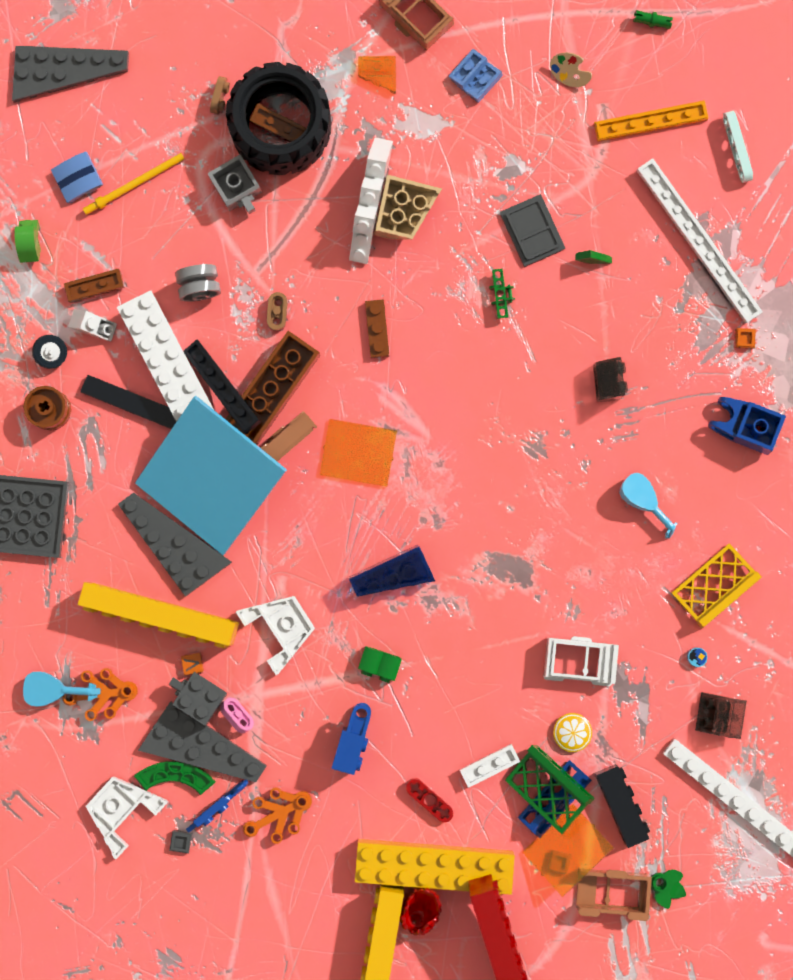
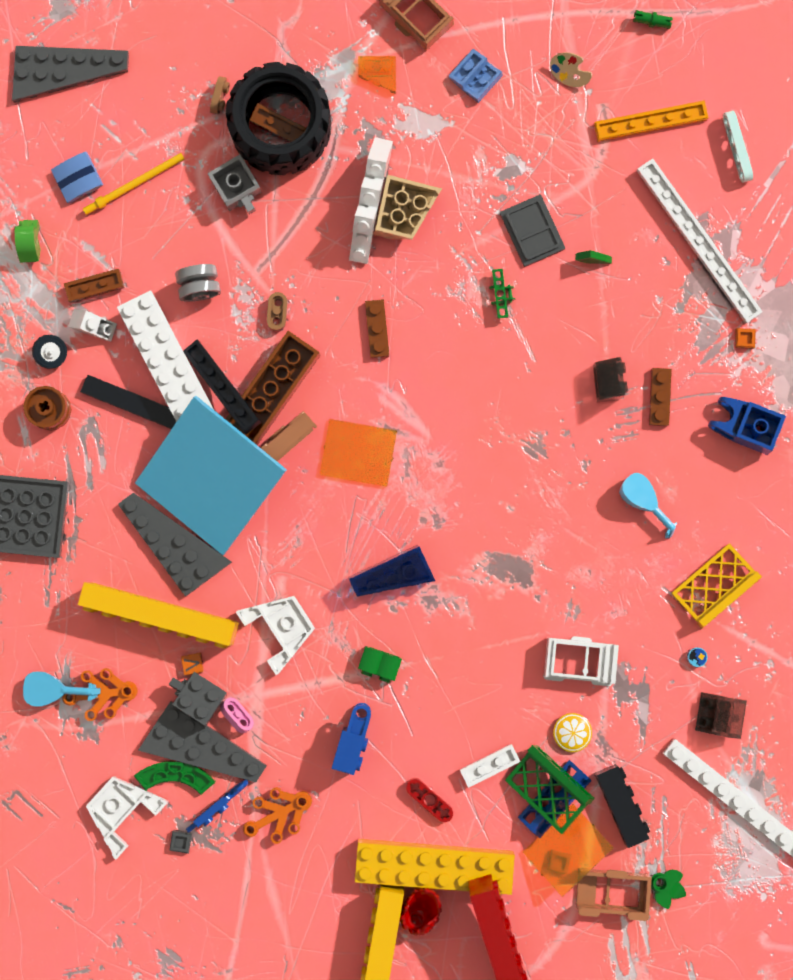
(660, 397): none -> dark orange plate

